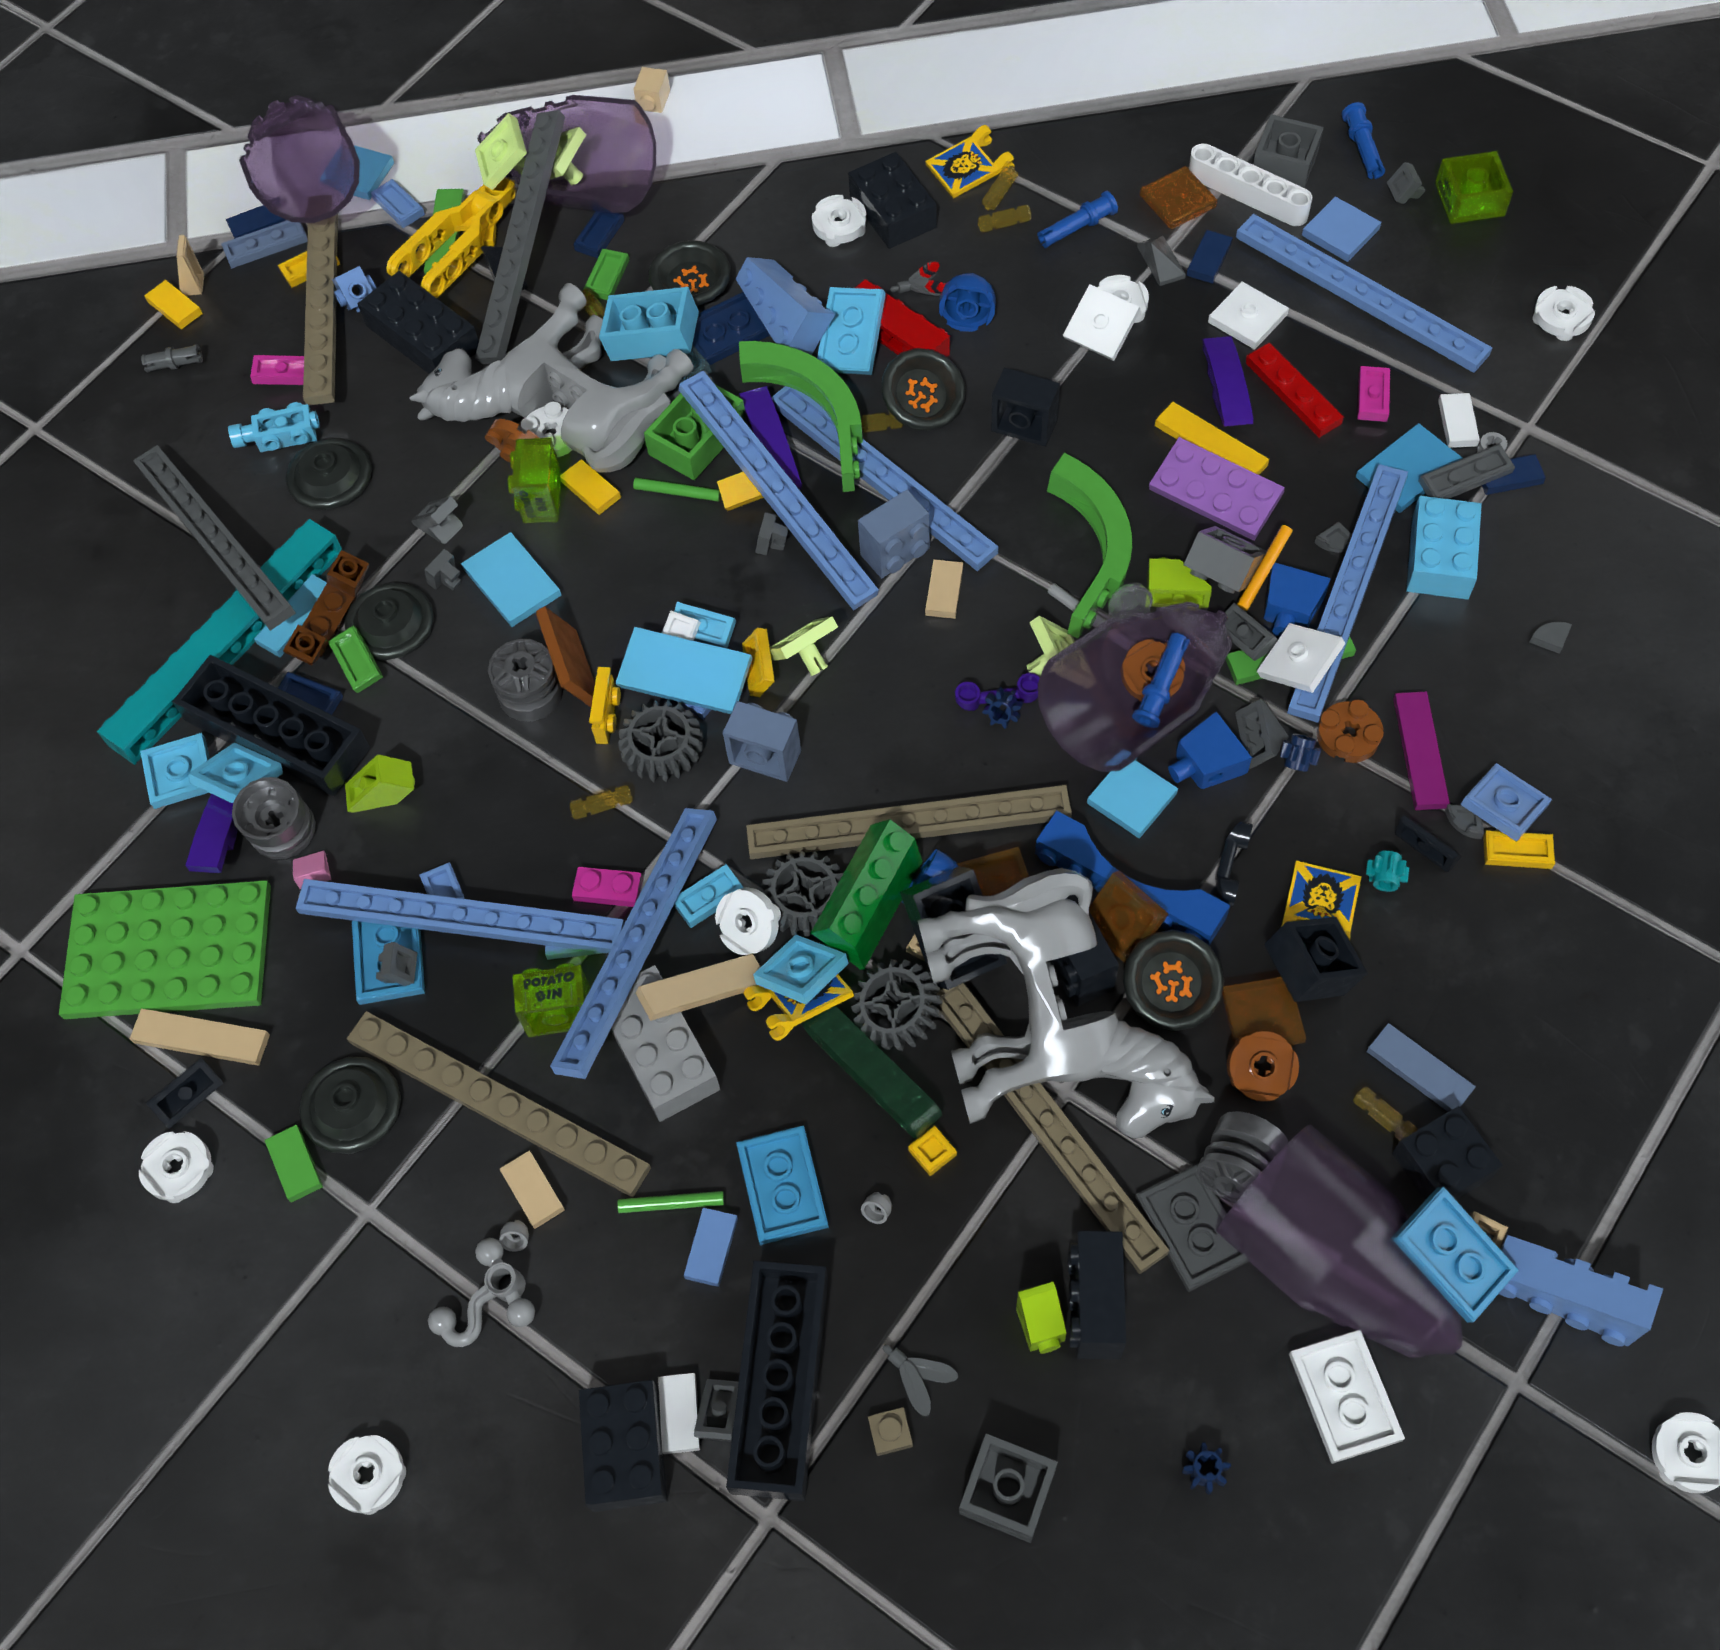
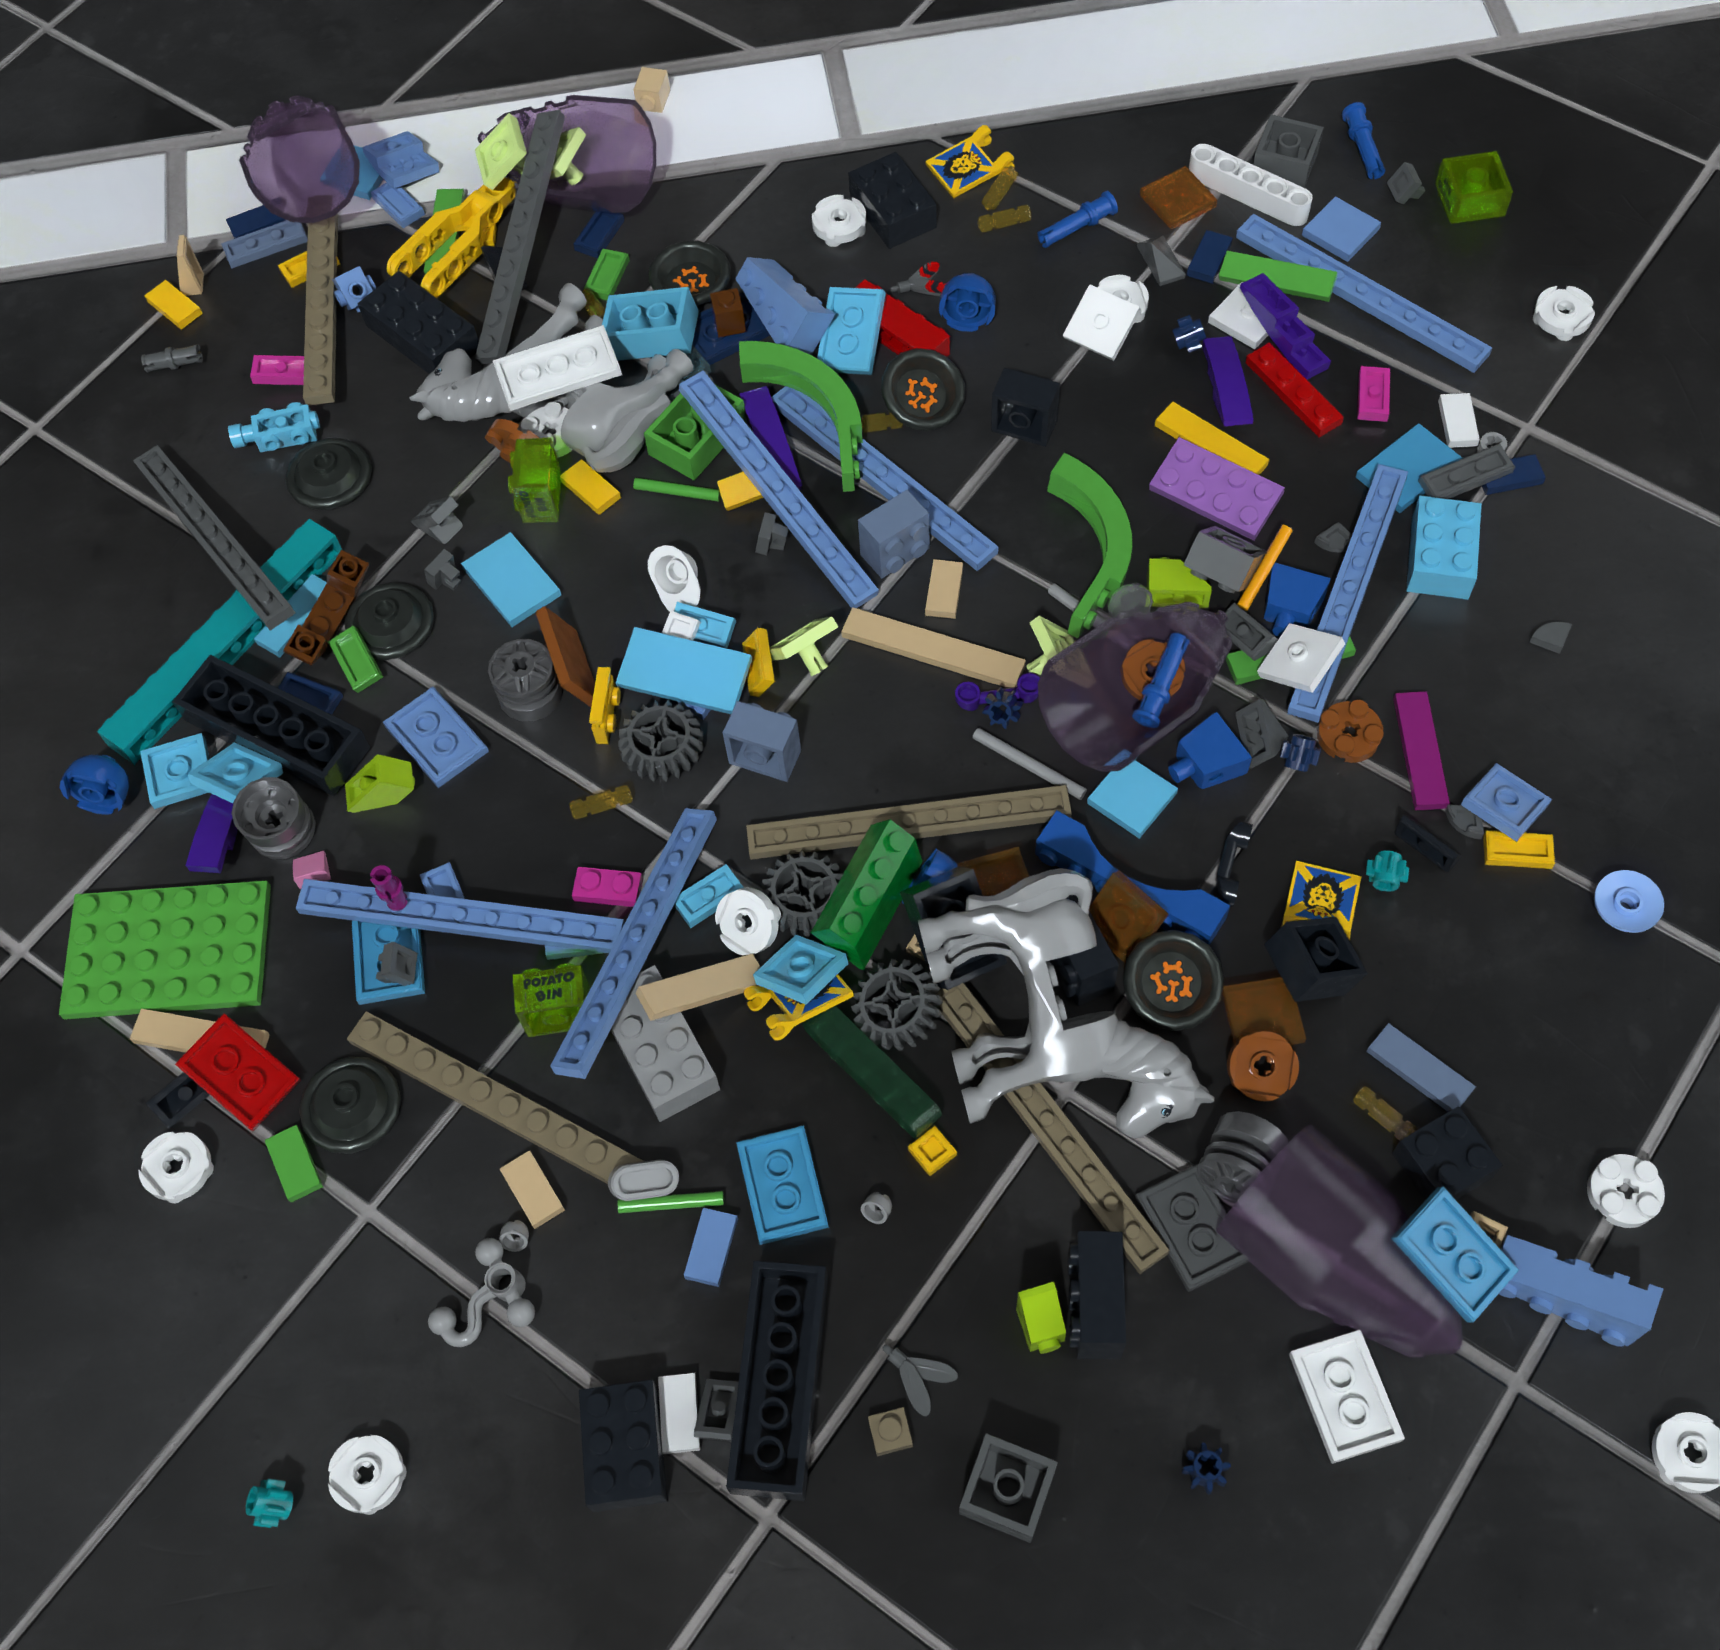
(96, 783): none -> blue cylinder
(238, 1072): none -> red tile
(269, 1503): none -> teal gear
(388, 888): none -> magenta pin
(400, 159): none -> medium blue slope
(435, 737): none -> medium blue tile
(557, 367): none -> white tile
(643, 1180): none -> light grey tile
(674, 576): none -> white piece
(727, 312): none -> reddish brown brick
(933, 648): none -> tan tile
(1028, 763): none -> light grey bar
(1189, 333): none -> dark blue gear
(1280, 321): none -> dark purple slope
(1287, 276): none -> bright green tile
(1636, 891): none -> light blue dish
(1640, 1176): none -> white plate

